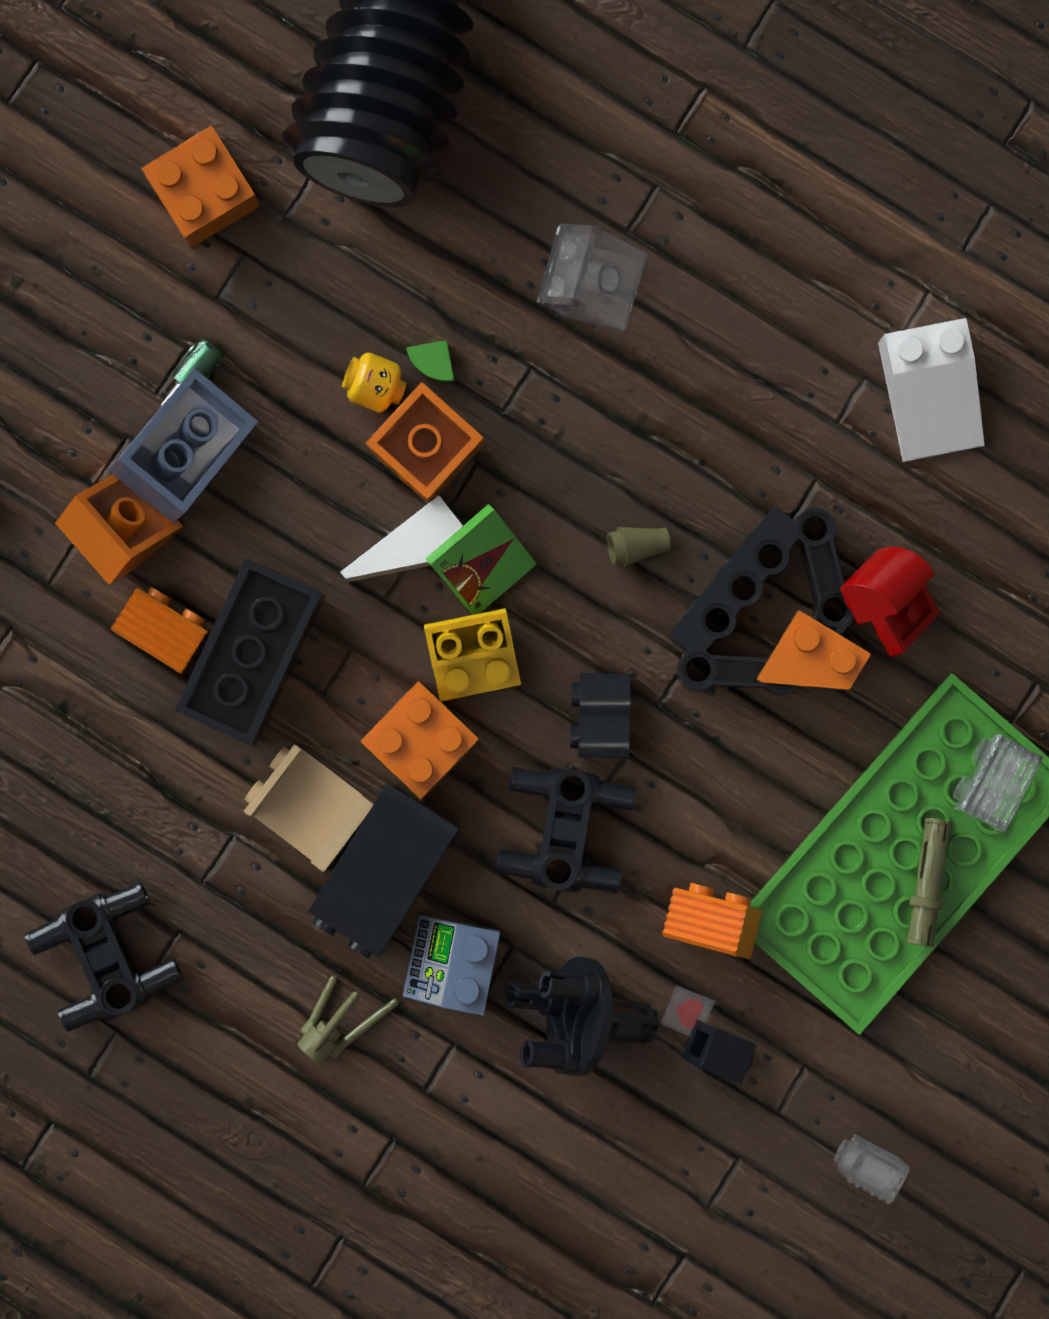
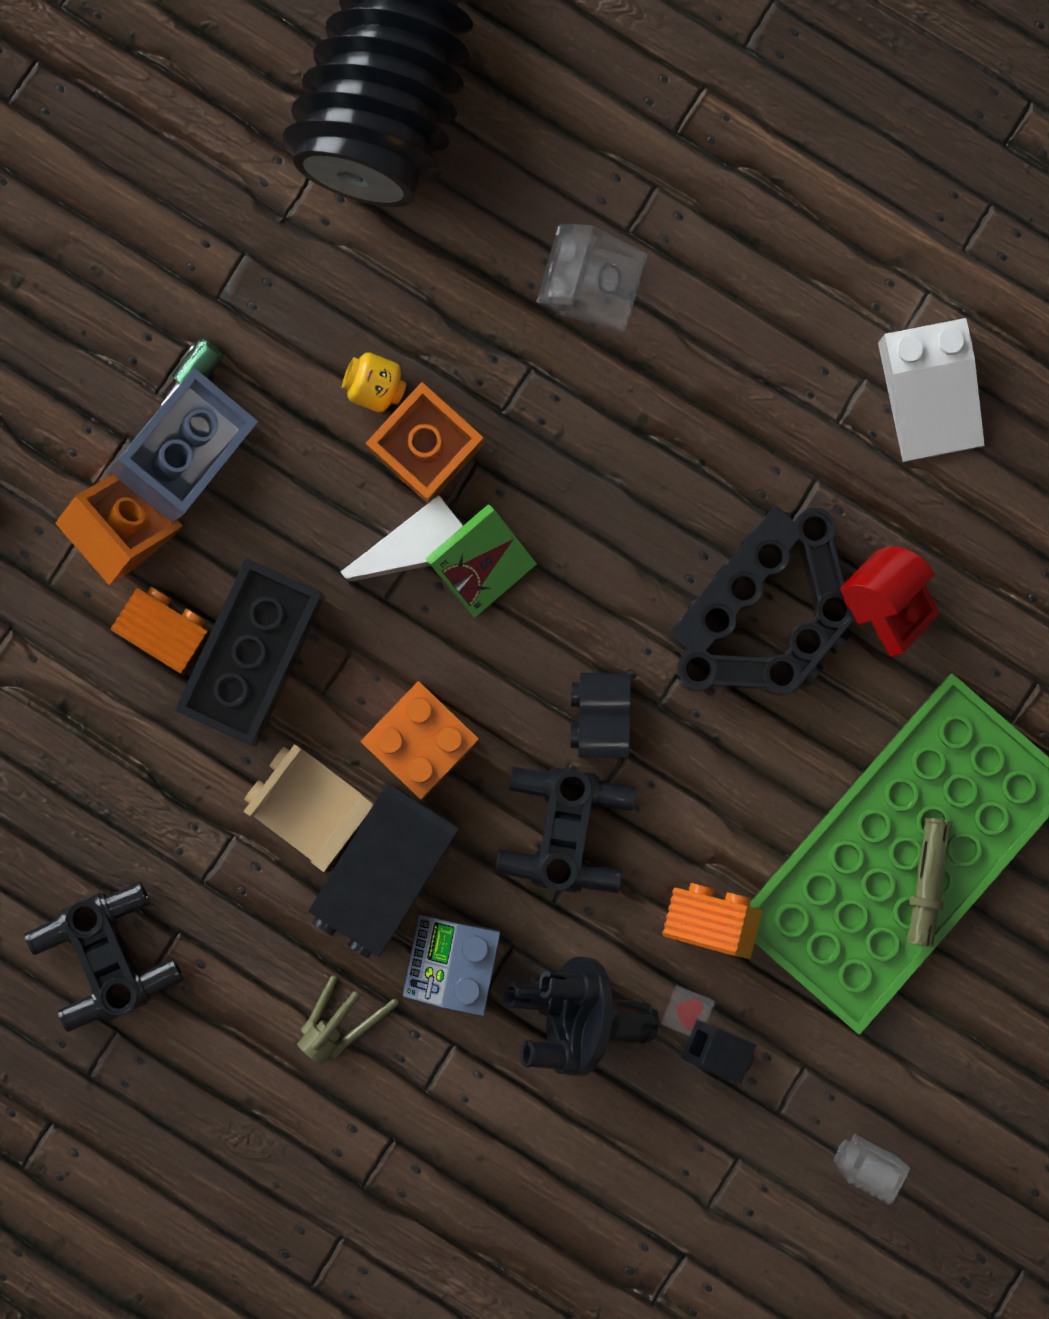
(201, 186): orange brick -> none
(432, 360): bright green tile -> none
(472, 654): yellow brick -> none
(635, 544): olive cone -> none
(813, 657): orange wing -> none
(997, 782): clear brick -> none

